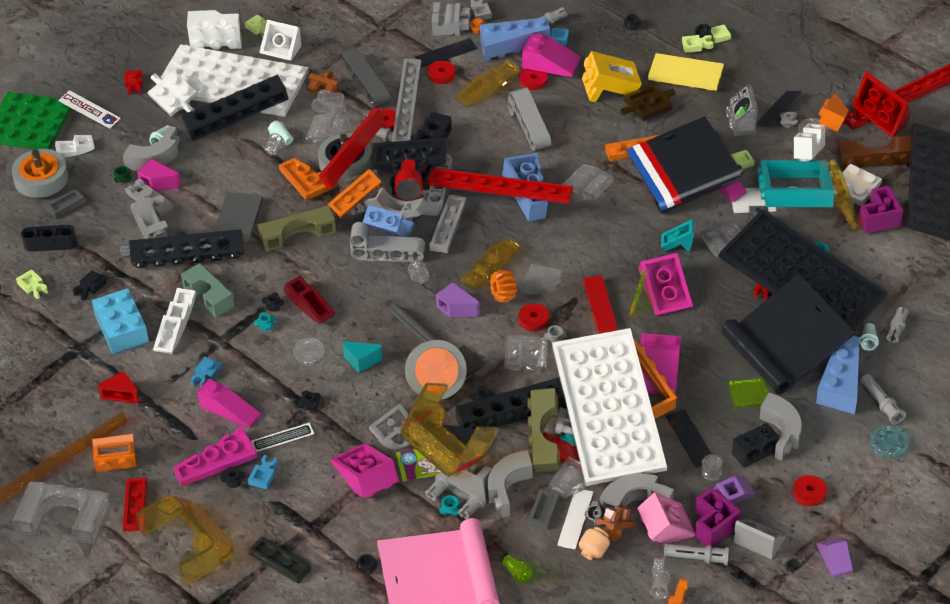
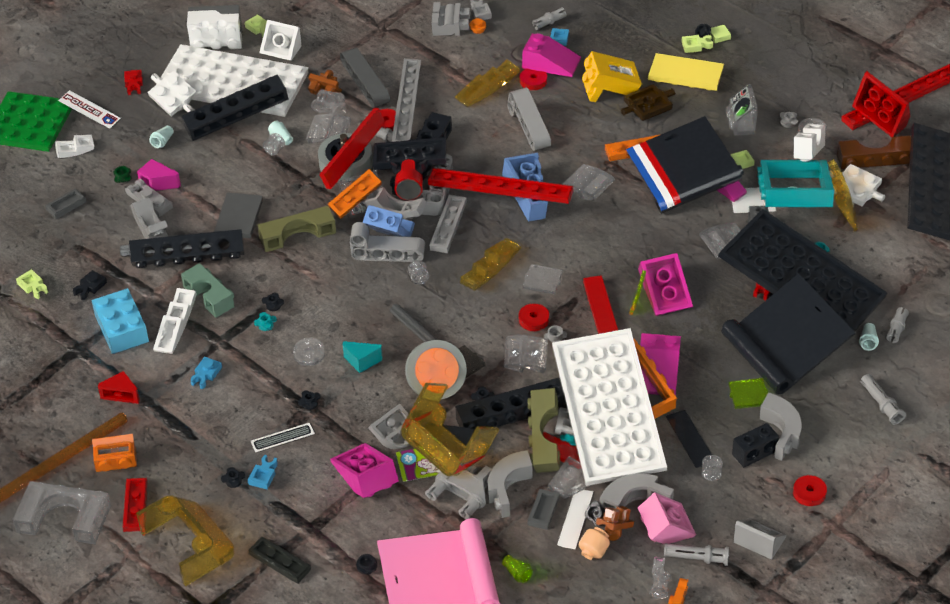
(40, 173): wheel -> none
(49, 238): black beam -> none
(162, 152): light grey arch -> none
(227, 404): dark pink slope -> none
(227, 453): dark pink wing -> none
(304, 179): orange wing -> none
(308, 300): dark red slope -> none
(441, 72): red piece -> none
(446, 52): black sticker -> none
(453, 501): teal plate -> none
(457, 302): medium lavender slope -> none
(503, 286): orange gear -> none
(510, 36): medium blue wedge -> none
(632, 22): black plate -> none
(679, 235): teal slope -> none
(716, 517): magenta brick -> none
(735, 489): medium lavender slope -> none
(778, 107): black sticker -> none
(833, 113): orange slope -> none
(836, 556): medium lavender slope -> none
(840, 380): medium blue wedge -> none
(882, 211): magenta brick -> none
(889, 441): clear light blue wheel -> none

